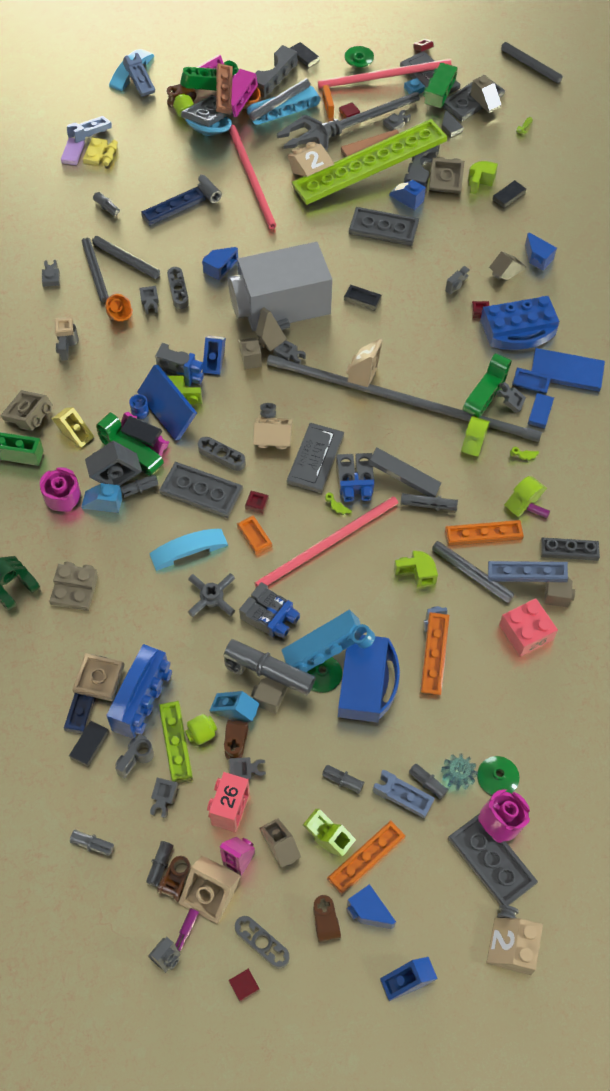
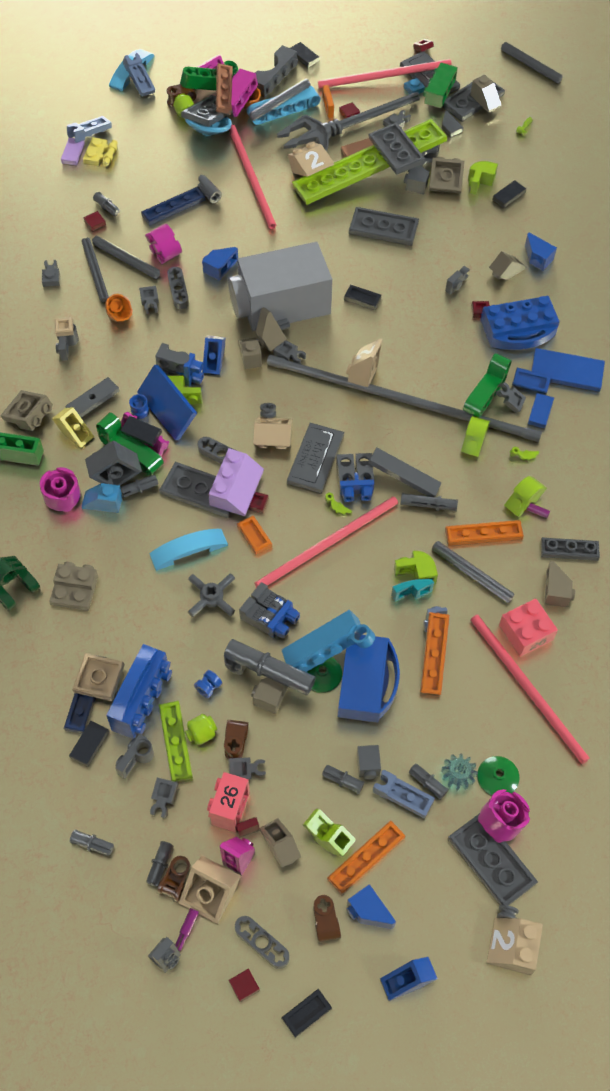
(94, 221): none -> dark red tile
(94, 397): none -> dark grey tile
(163, 243): none -> dark pink brick
(208, 683): none -> blue wheel
(235, 483): none -> lavender slope
(235, 706): dark azure slope -> none
(247, 827): none -> dark red tile
(306, 1013): none -> black tile
(359, 56): green dish -> none
(368, 761): none -> dark grey brick
(396, 148): none -> dark grey tile
(409, 193): blue slope -> none
(415, 587): none -> teal slope
(527, 571): sand blue tile -> none
(528, 687): none -> coral piece

